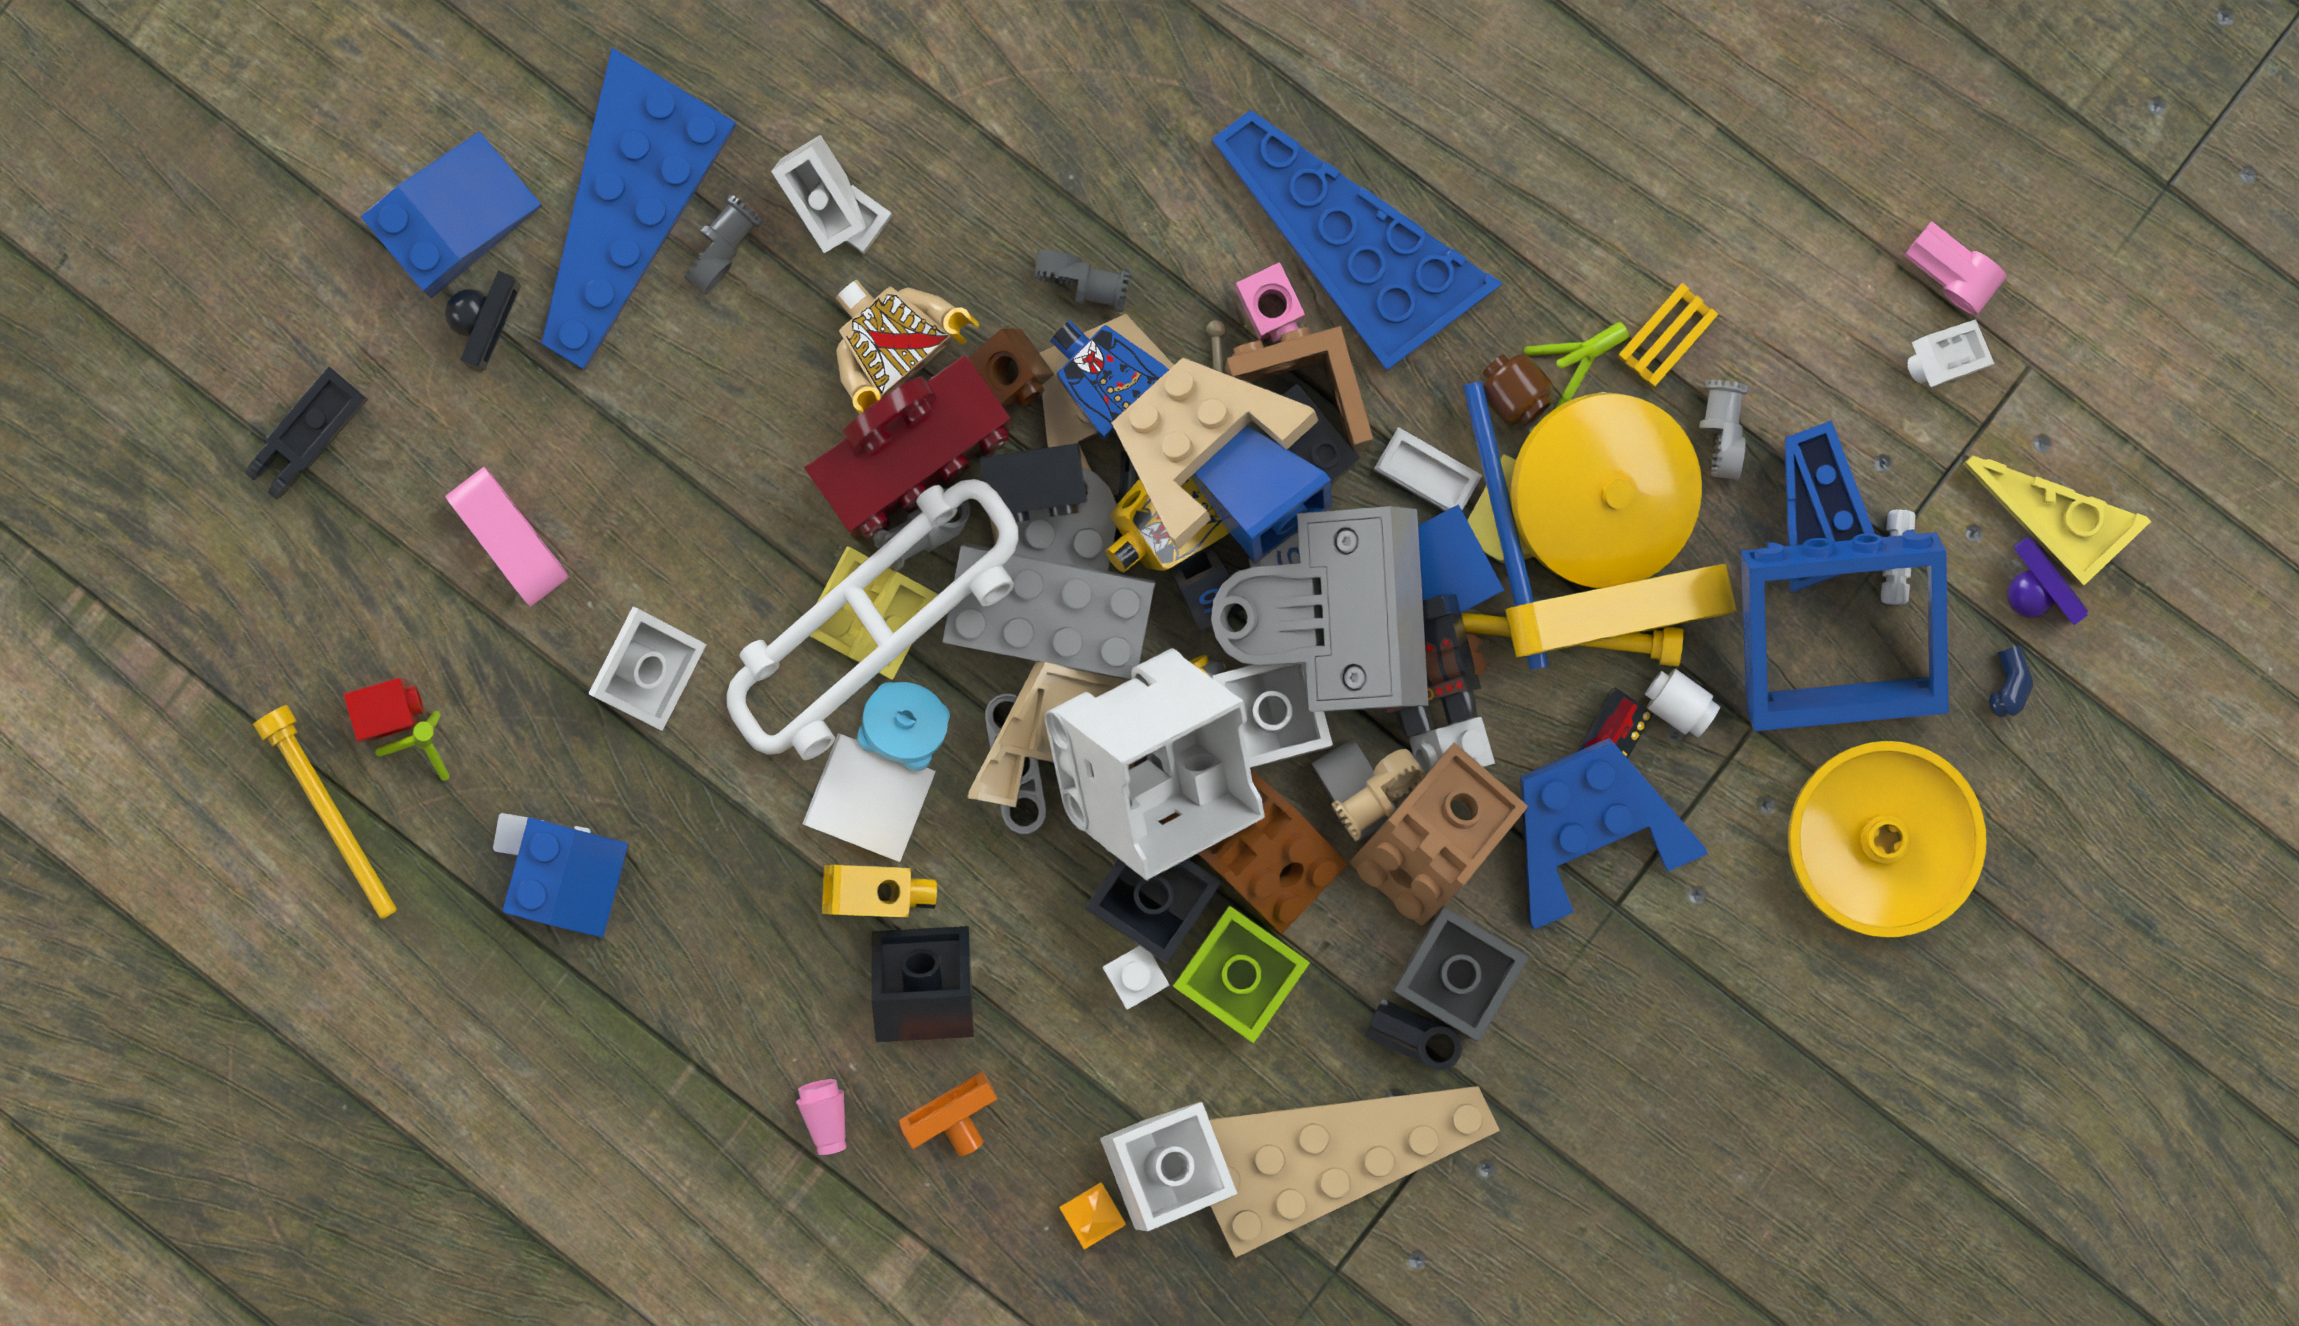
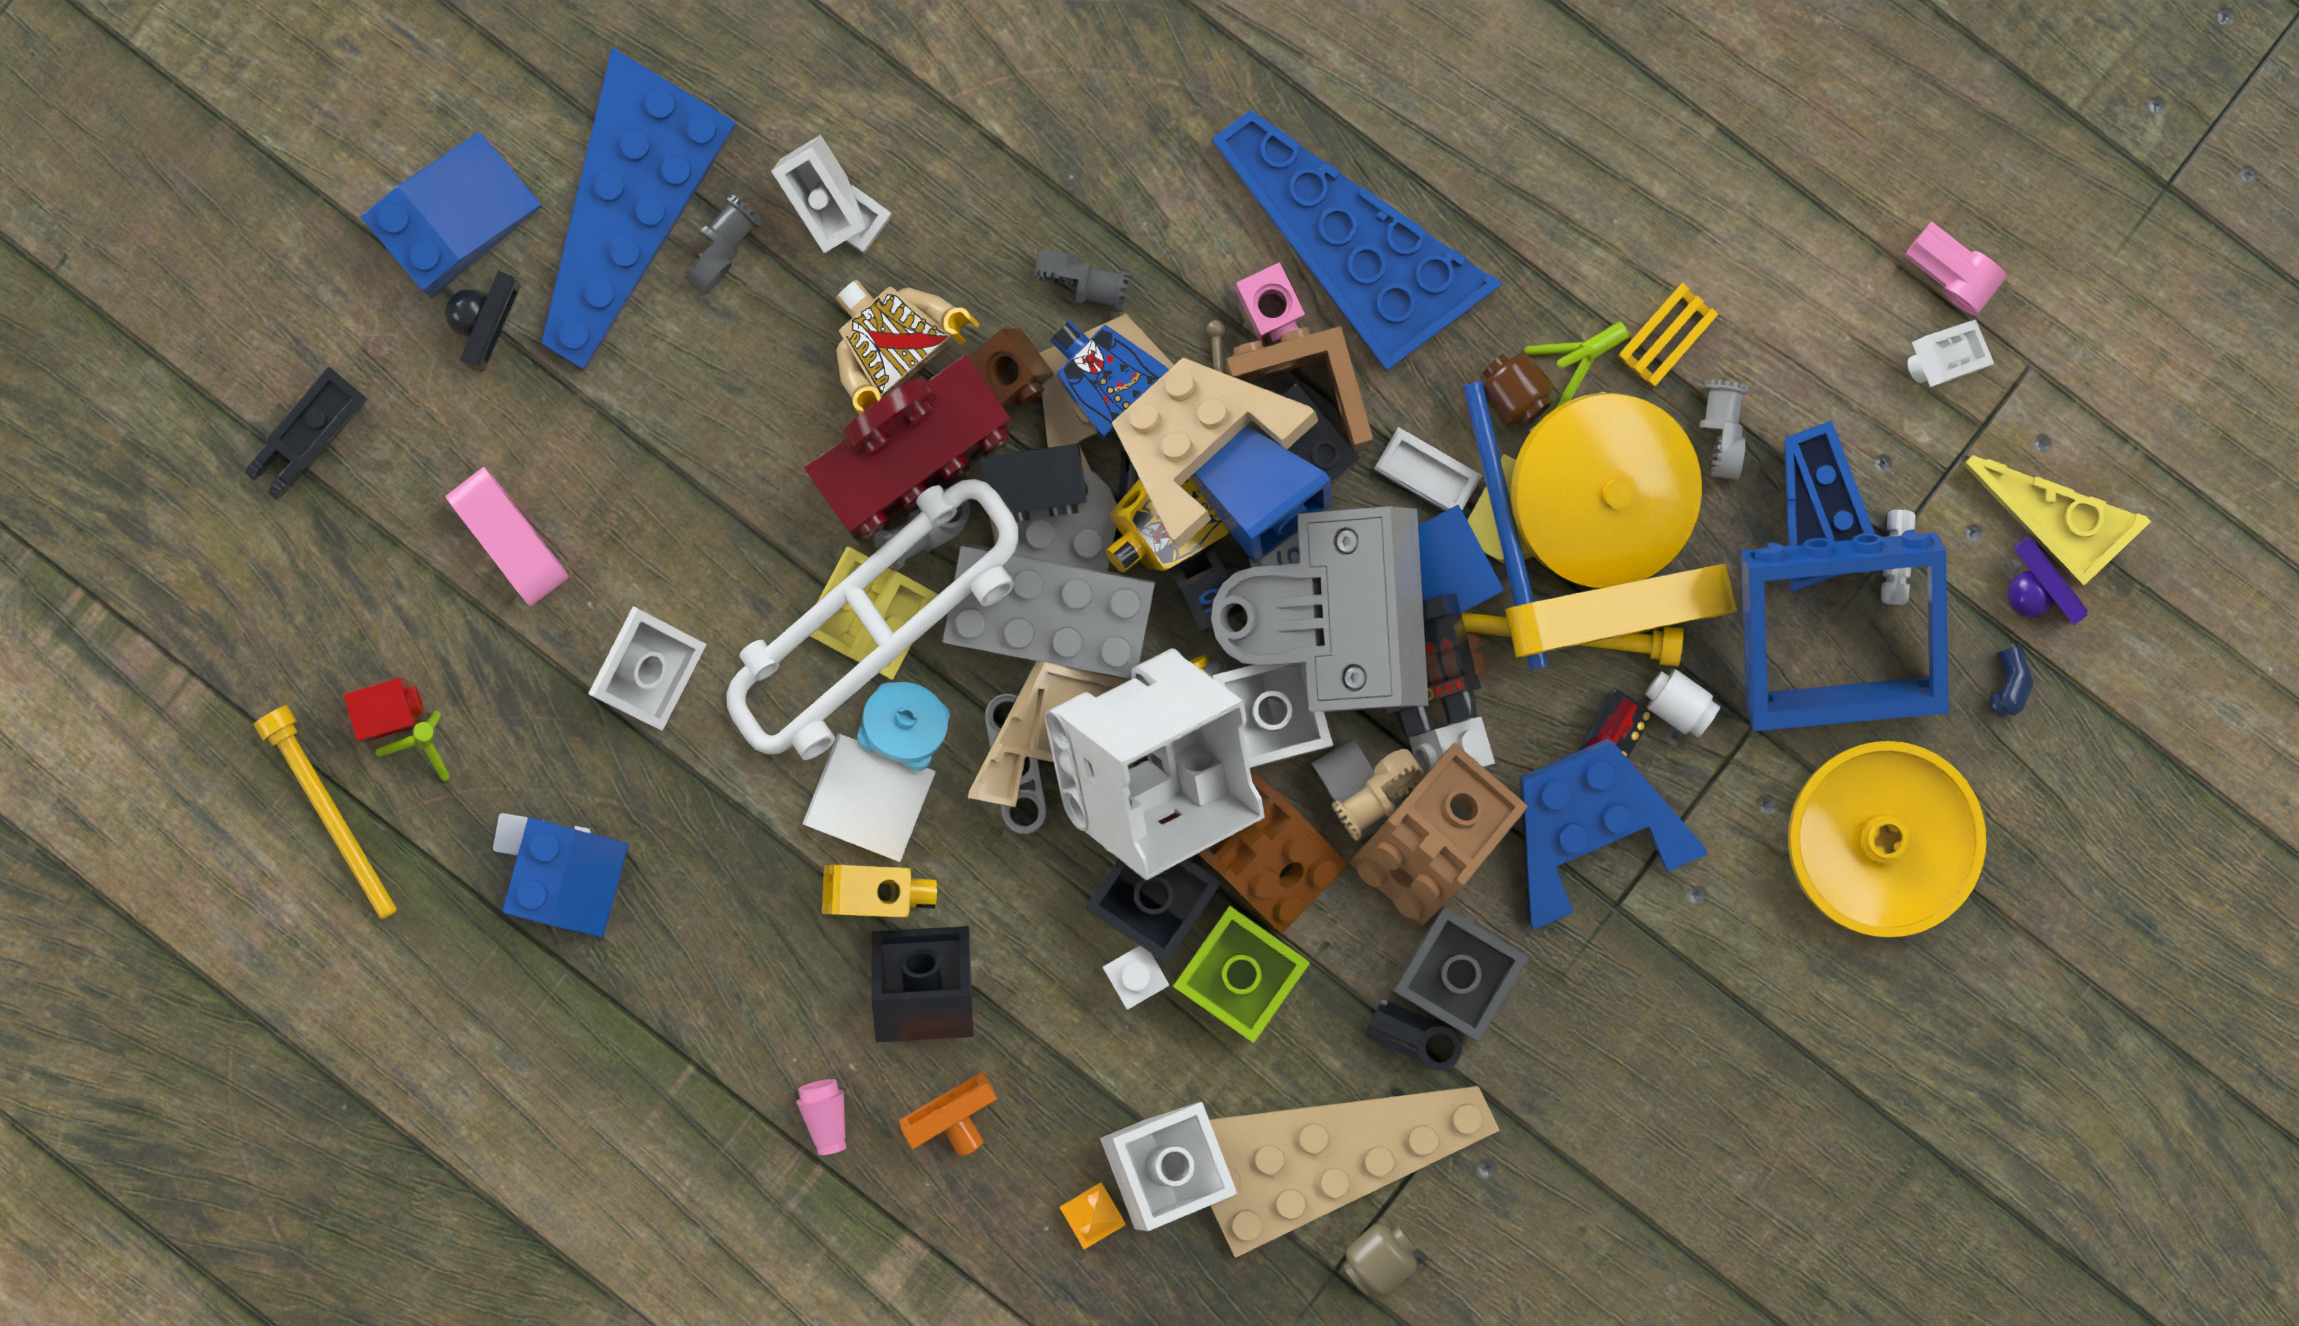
(1381, 1259): none -> dark tan head

